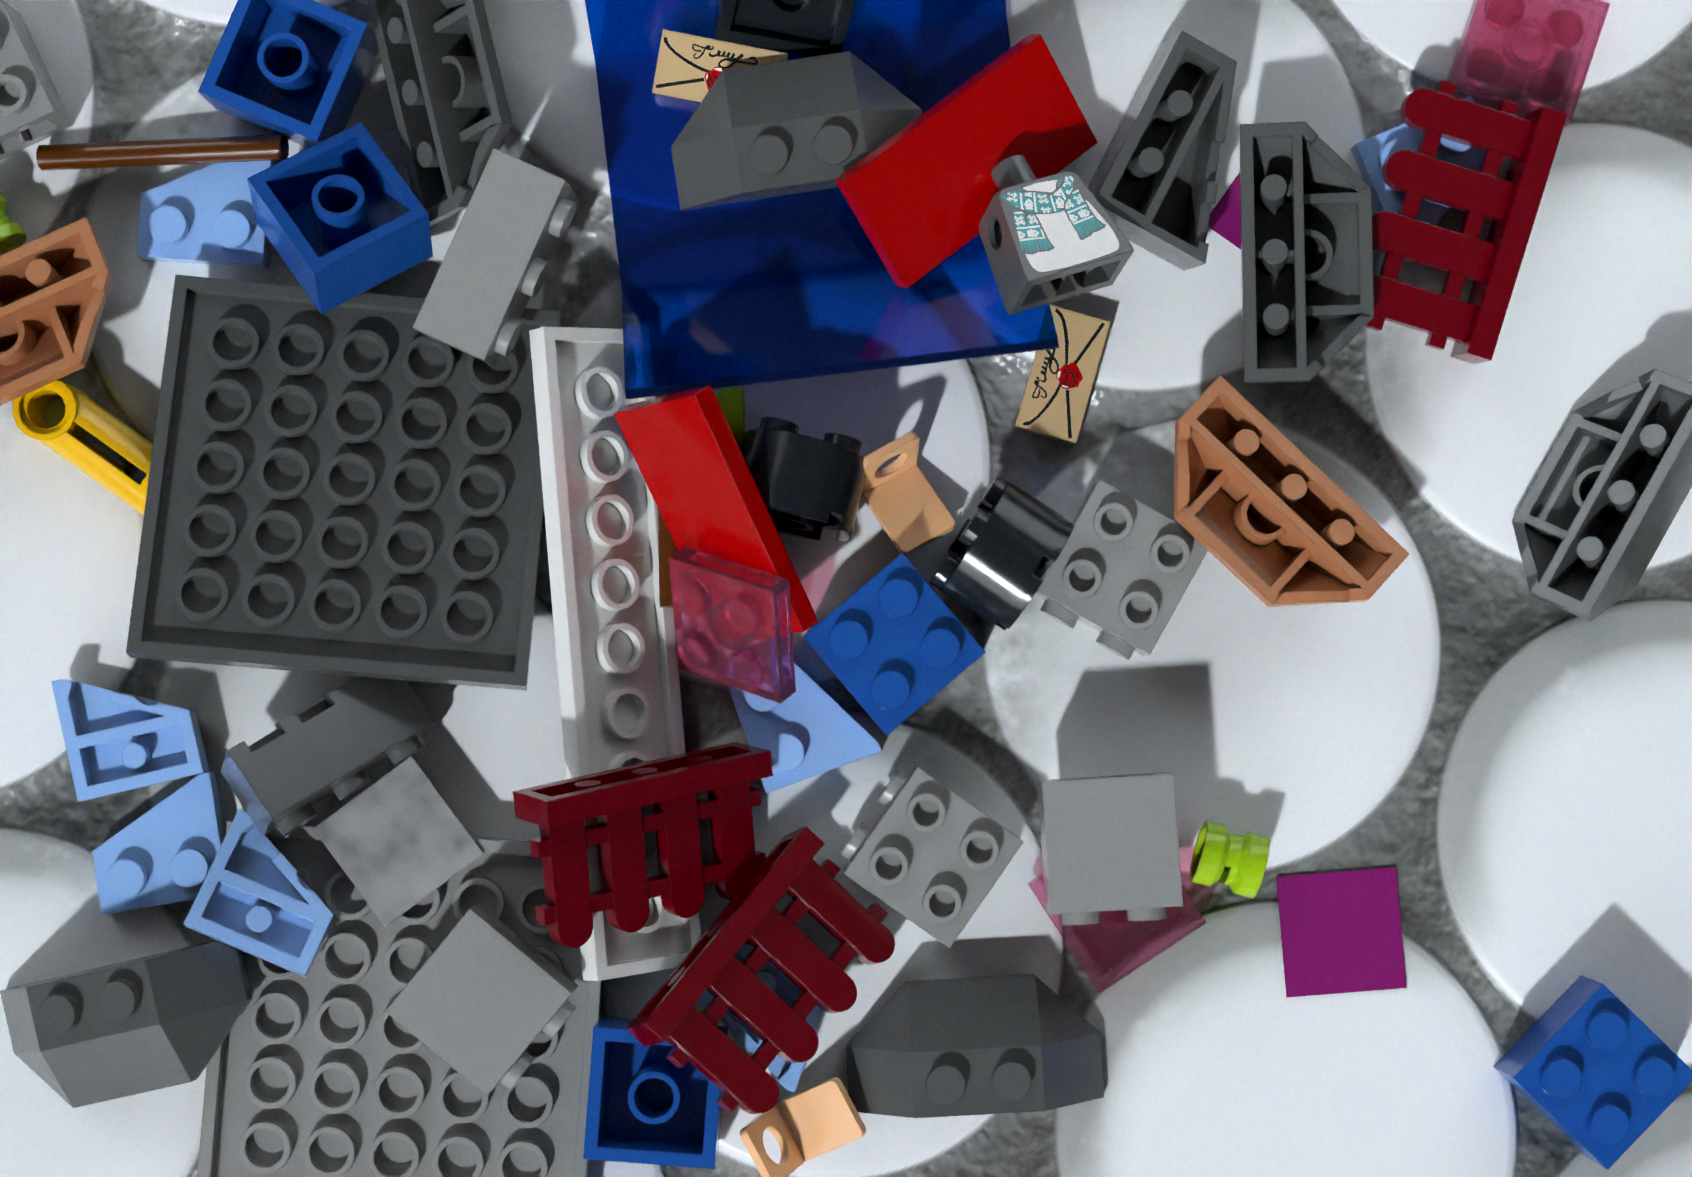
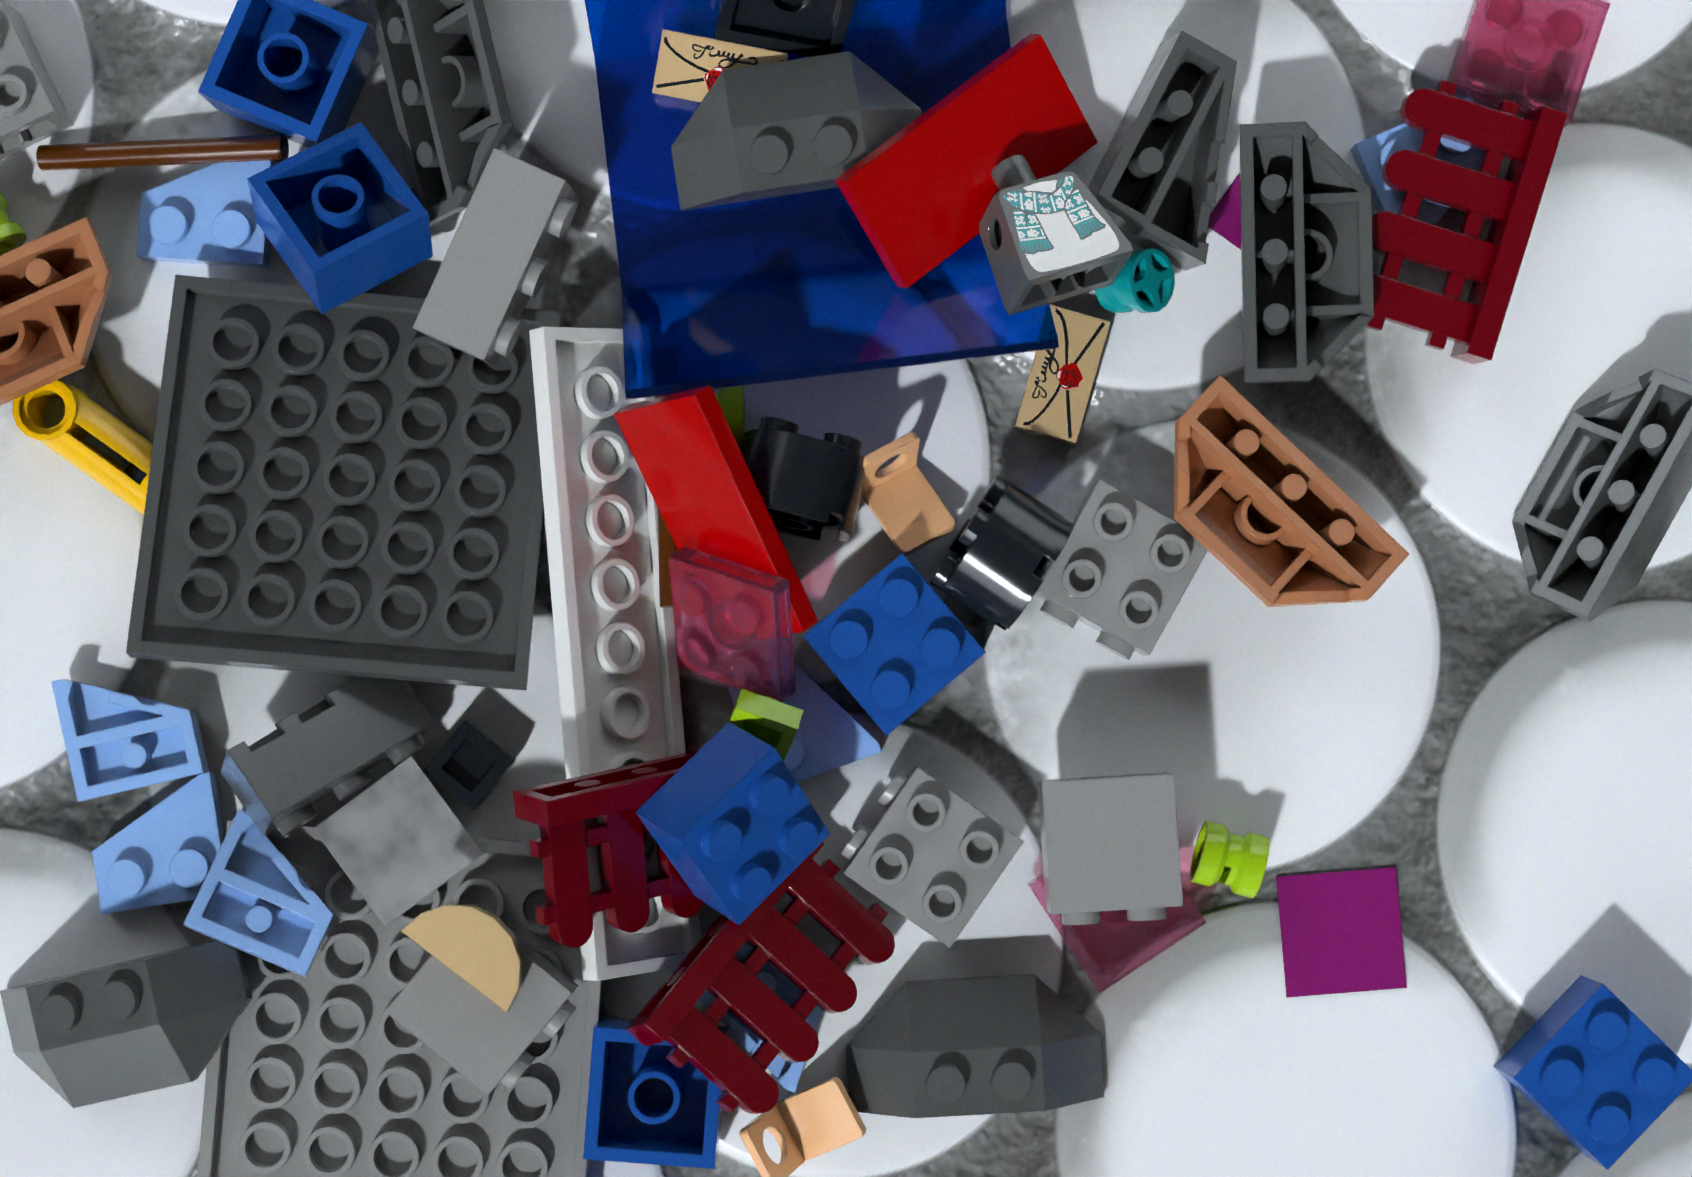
(470, 765): none -> black plate
(473, 947): none -> tan tile
(733, 822): none -> blue brick
(767, 720): none -> lime plate
(1142, 285): none -> teal wheel

